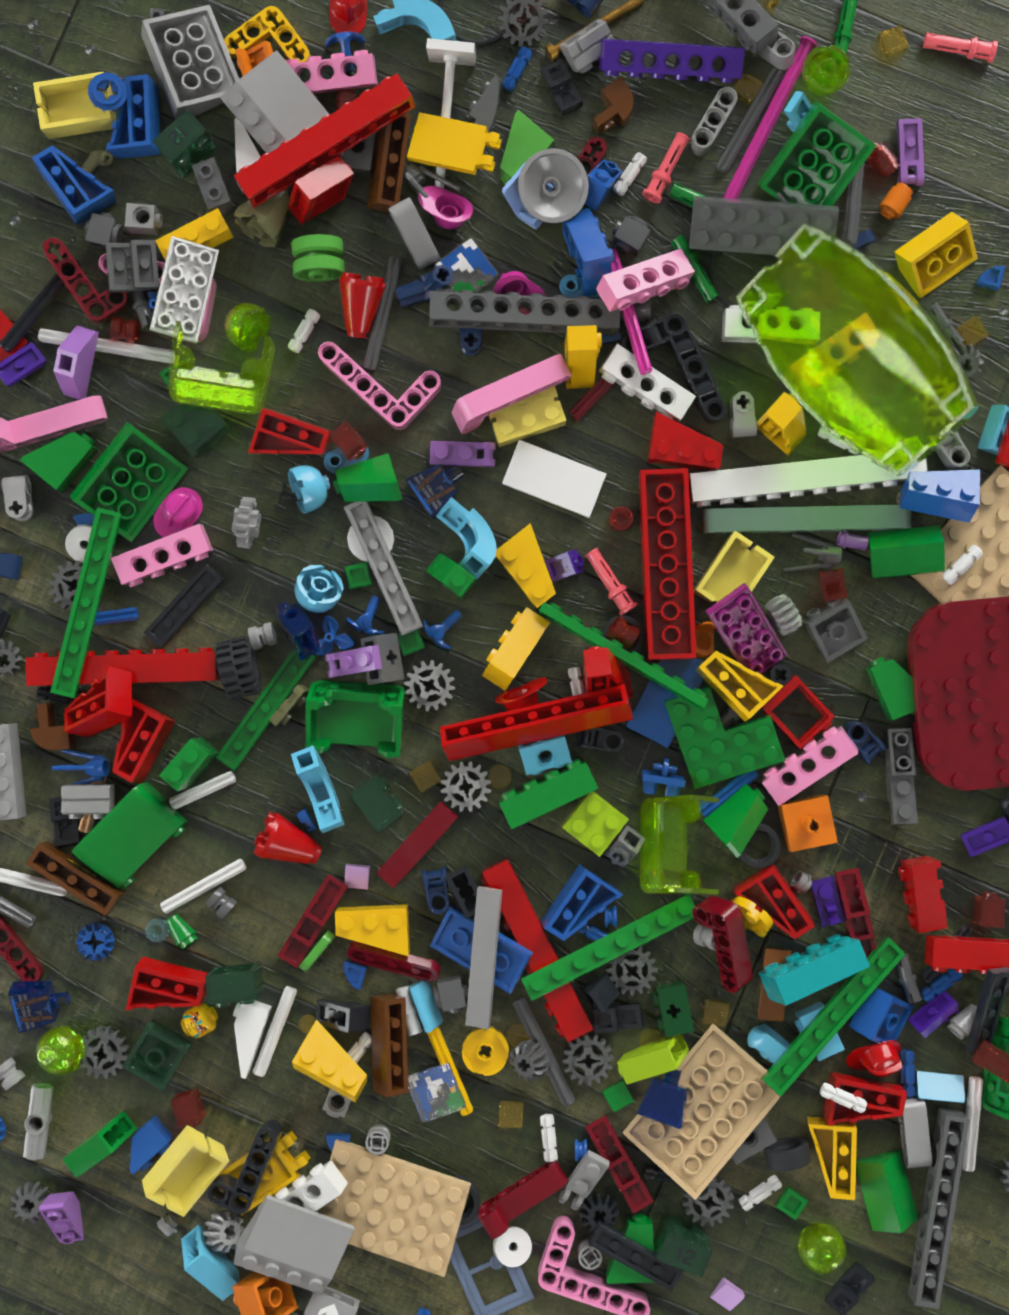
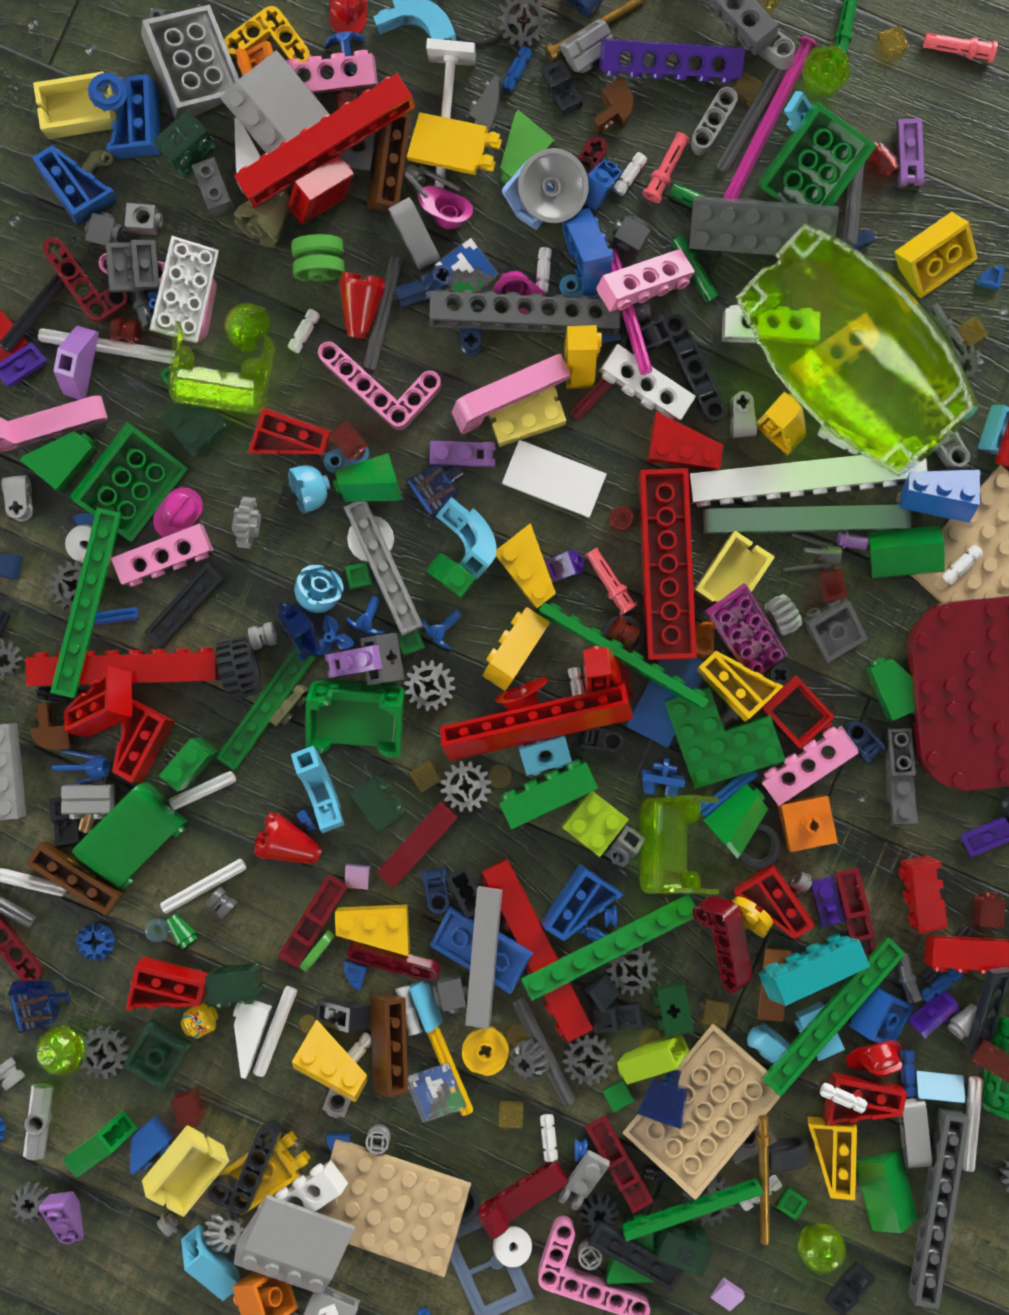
(207, 231): yellow brick -> none
(543, 268): none -> white axle
(692, 1209): none -> green tile
(704, 937): light grey wheel -> none
(763, 1140): none -> pearl gold bar
(895, 201): orange brick -> none

